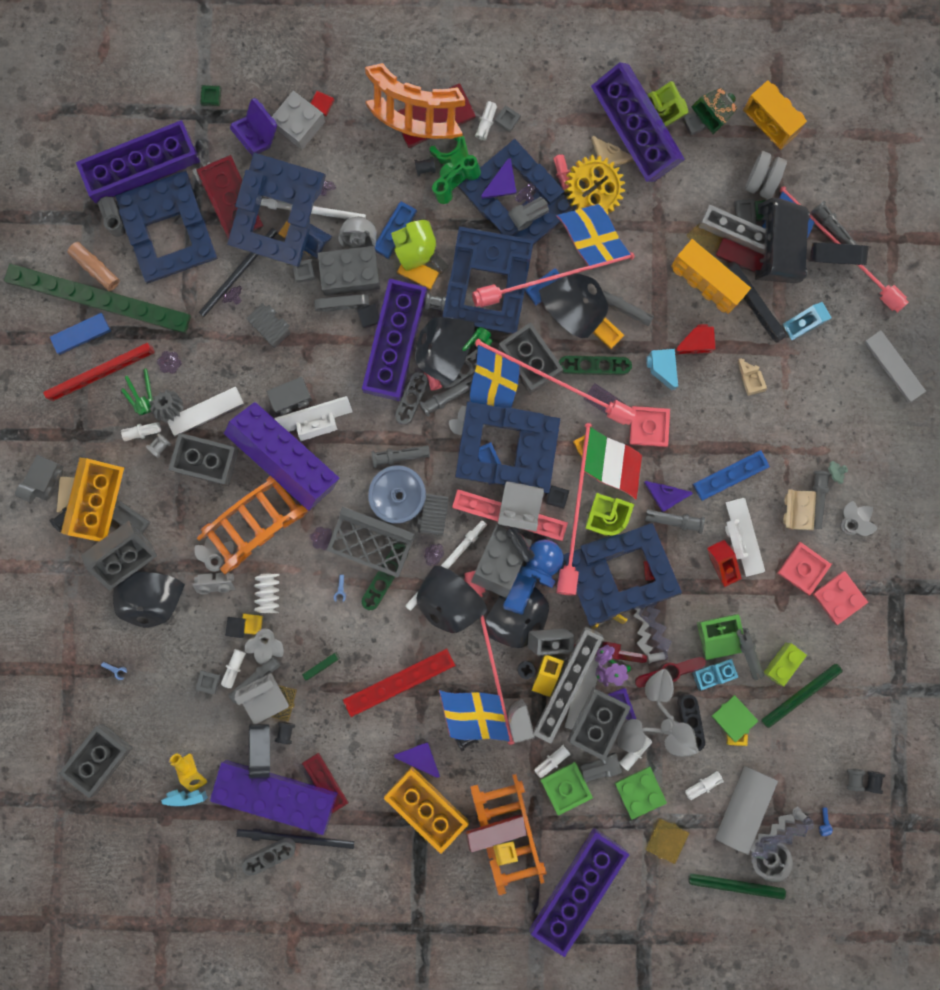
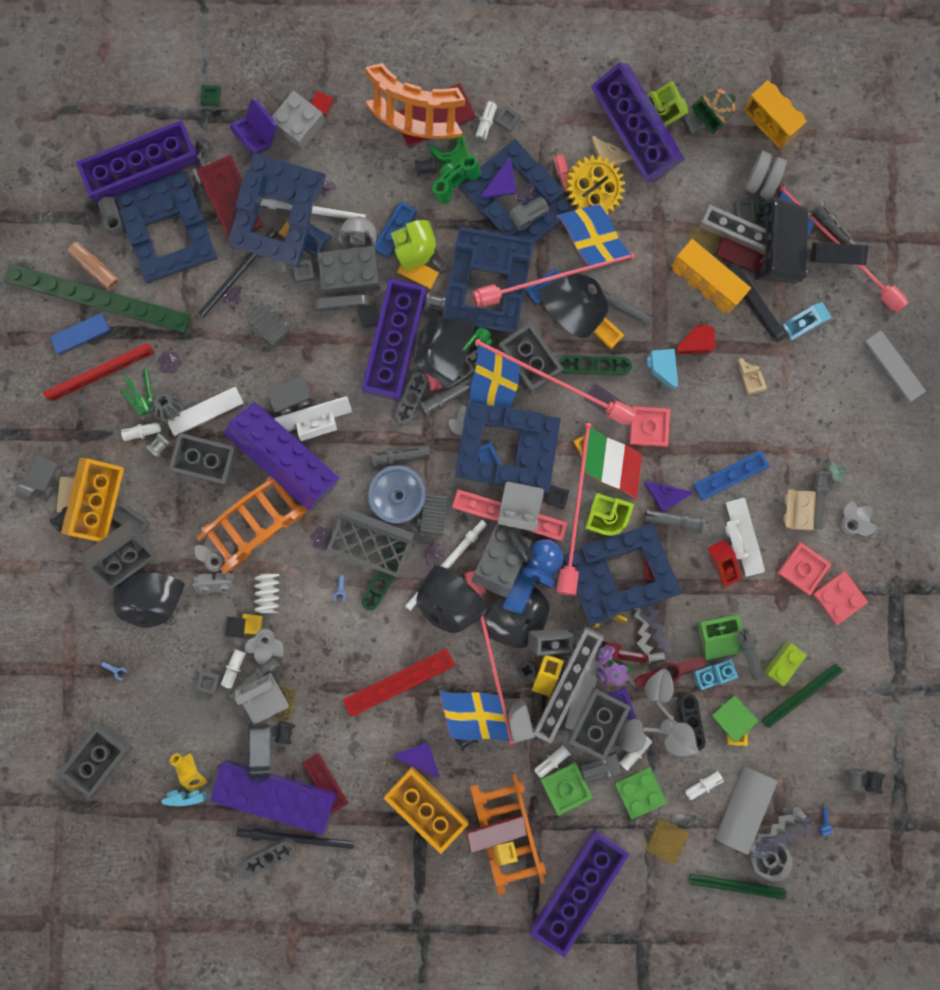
(321, 666): dark green tile -> none

